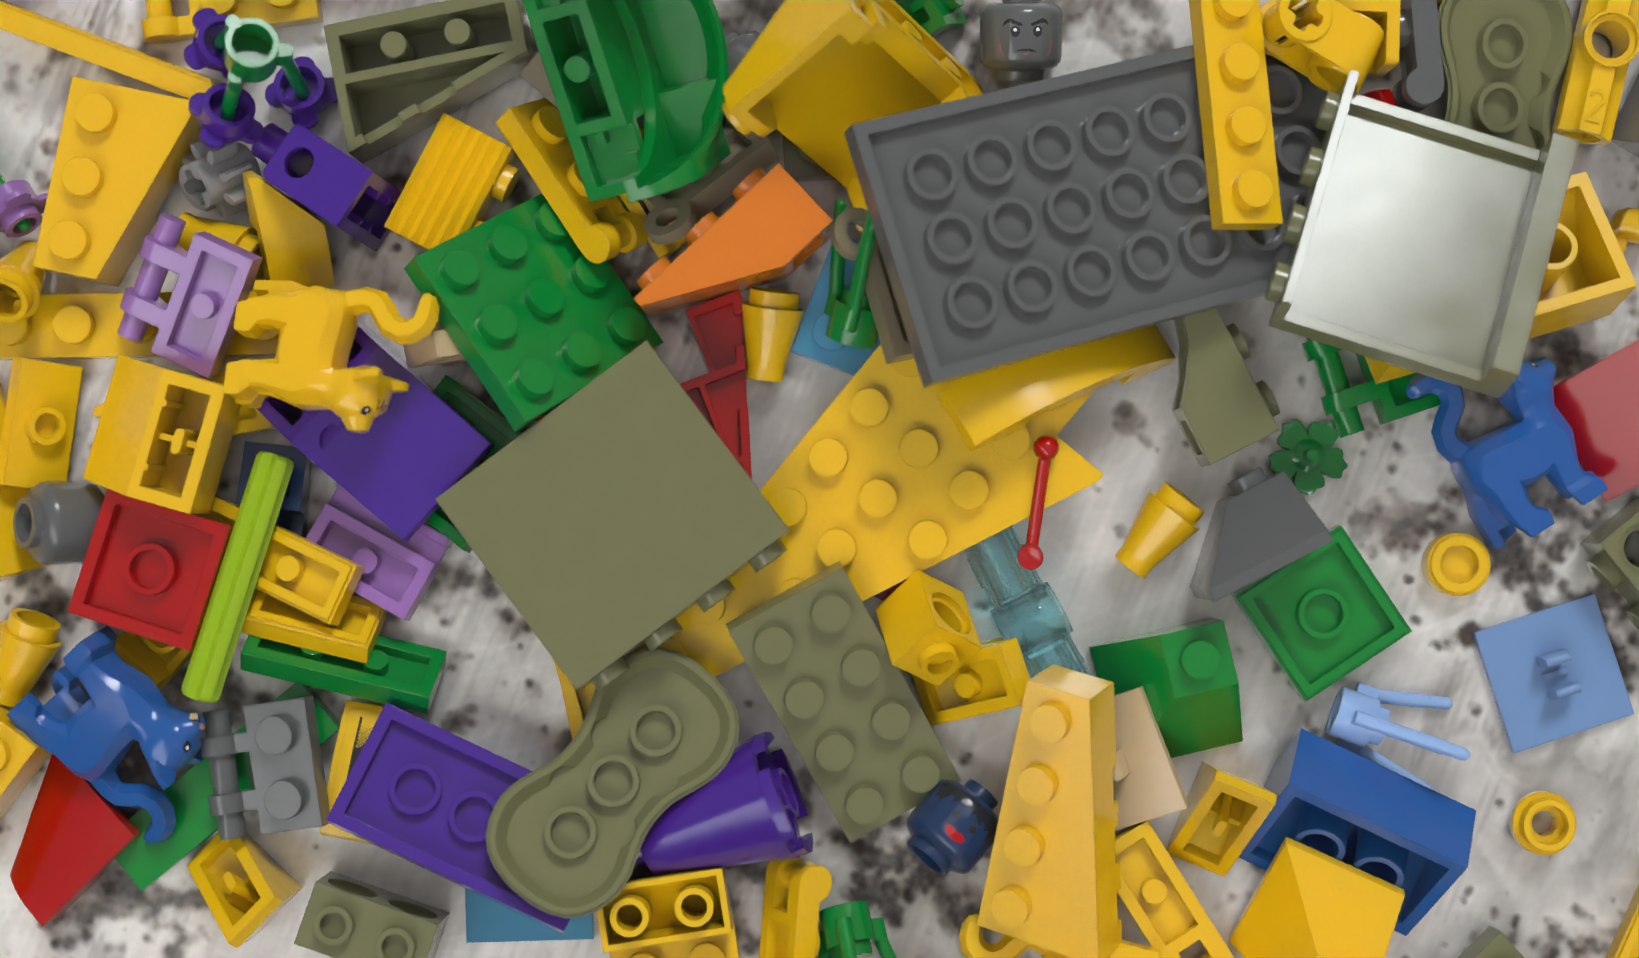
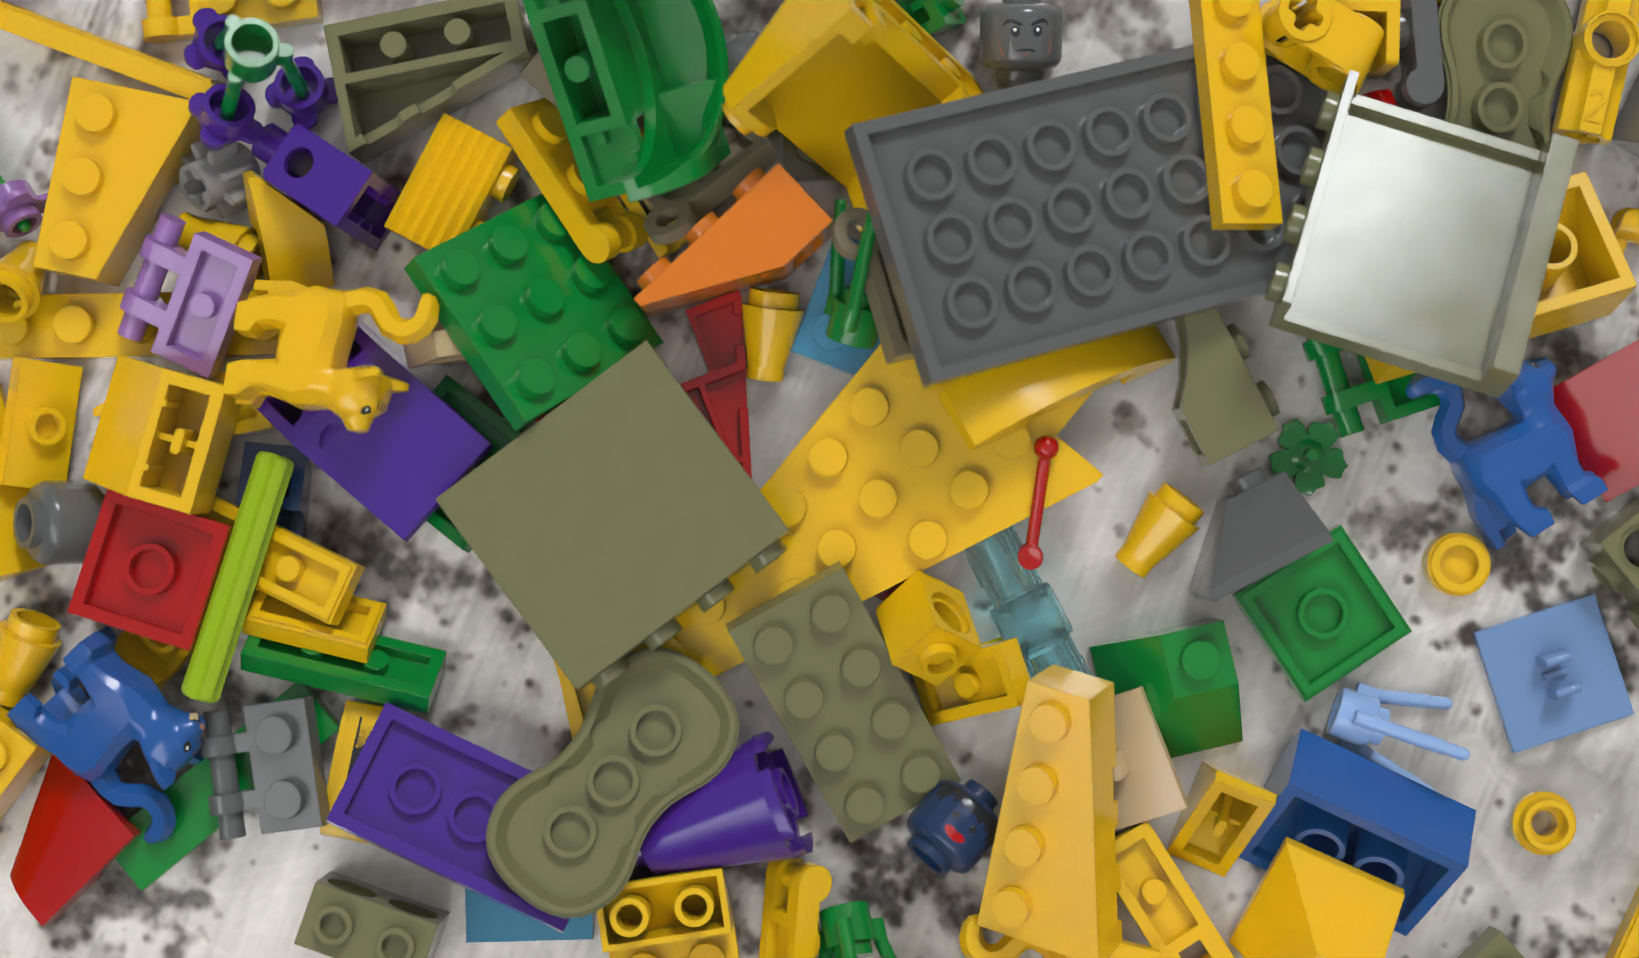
(241, 886): yellow slope -> none
(394, 570): medium lavender plate -> none

